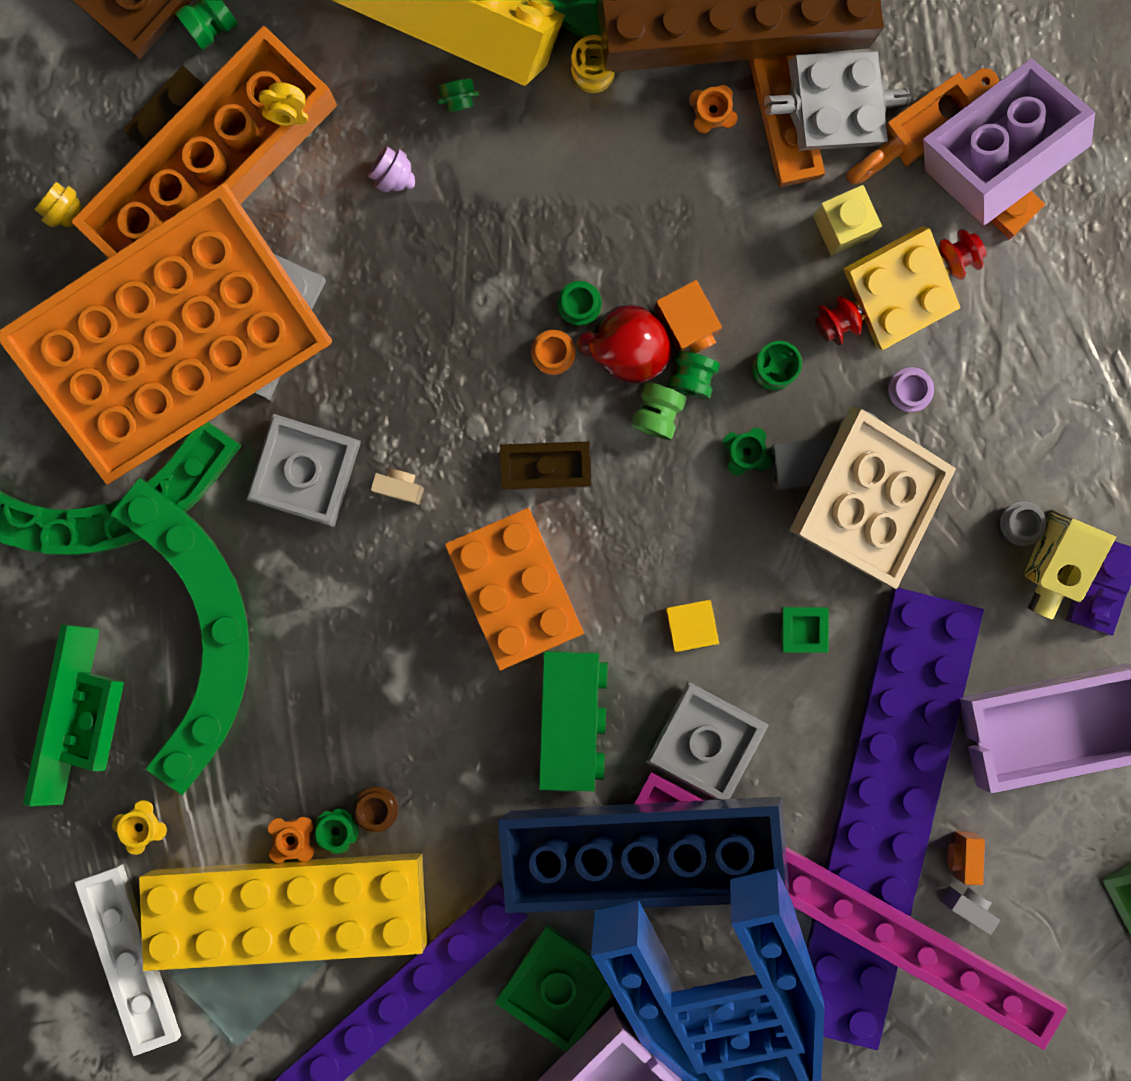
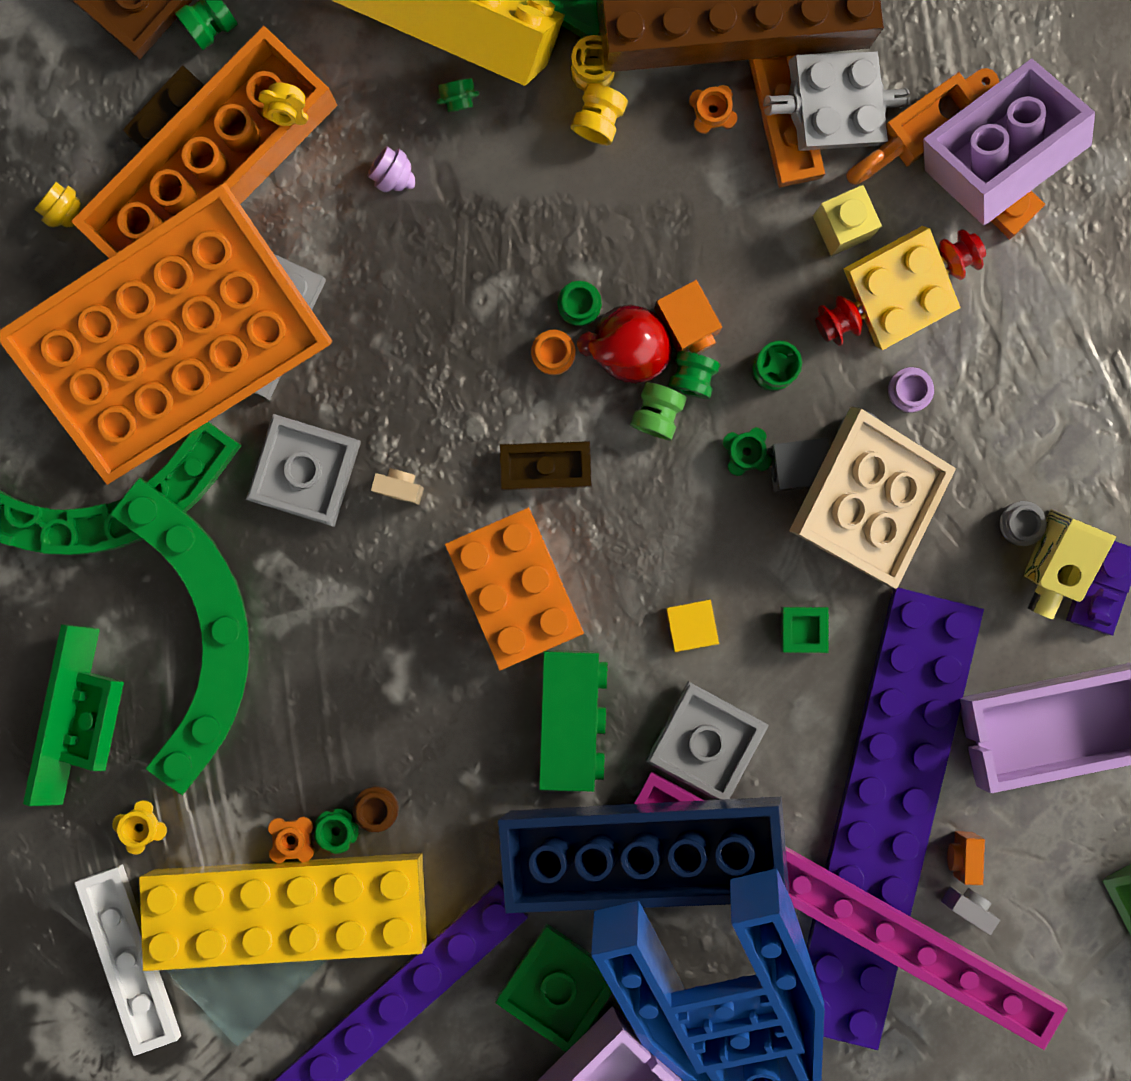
(599, 114): none -> yellow wheel

